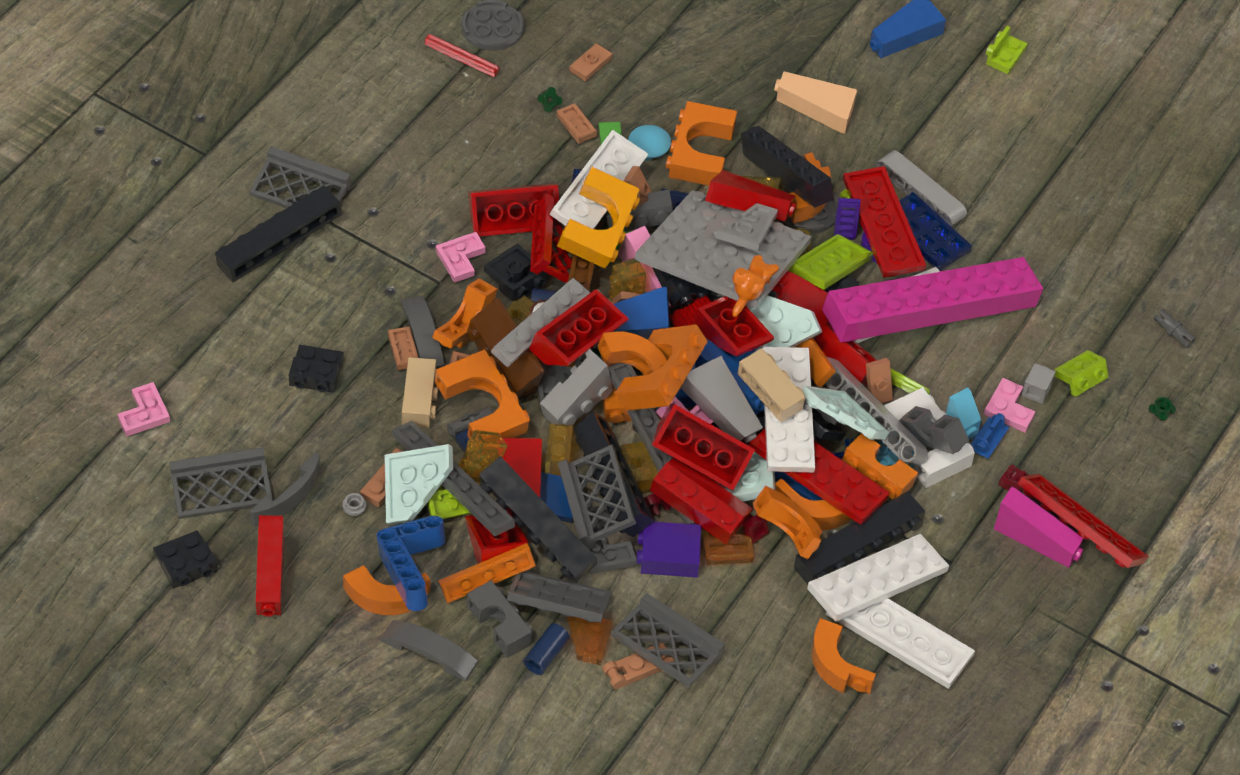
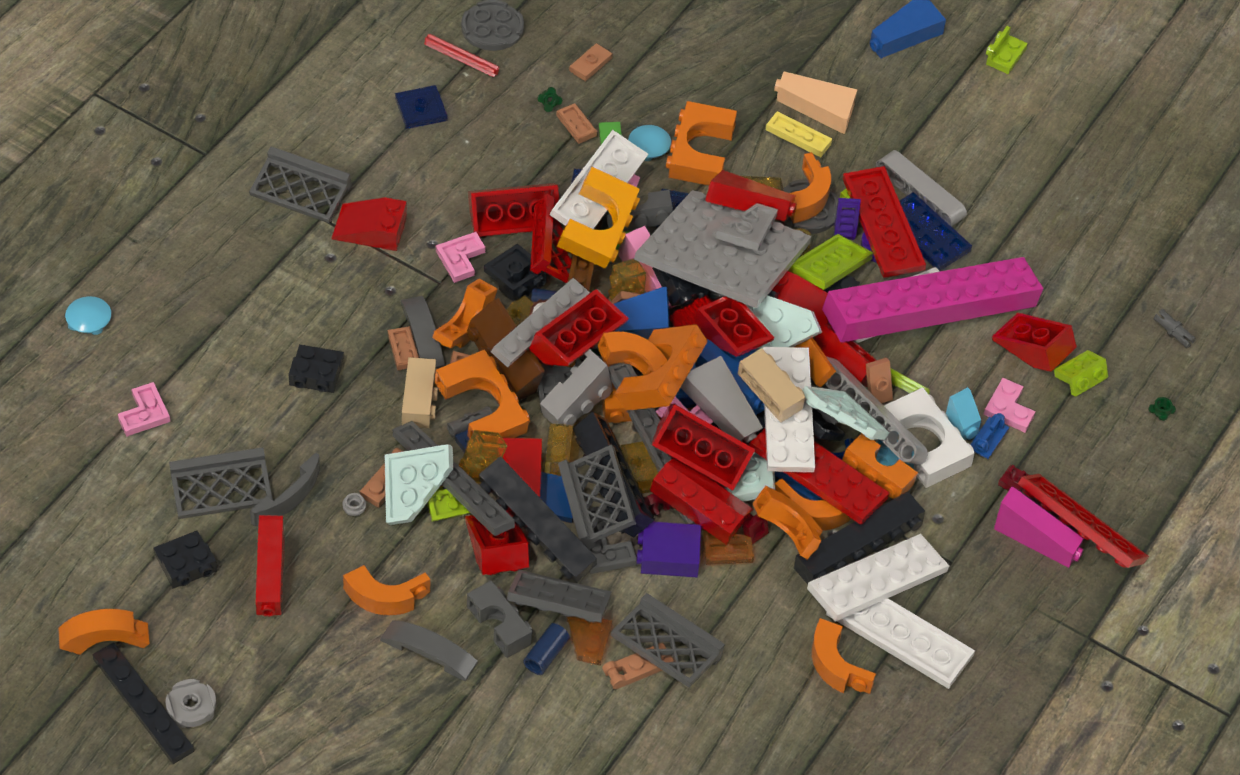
(88, 315): none -> medium azure dish
(100, 626): none -> orange arch
(143, 703): none -> black plate
(191, 716): none -> light grey plate
(278, 233): black brick -> none
(372, 223): none -> red slope
(395, 548): blue beam -> none
(421, 107): none -> clear blue plate
(493, 569): orange tile -> none
(636, 178): nougat plate -> none
(750, 283): orange animal -> none
(784, 163): black brick -> none
(798, 134): none -> light yellow plate
(944, 434): dark grey arch -> none
(1036, 340): none -> red slope
(1038, 383): light grey brick -> none

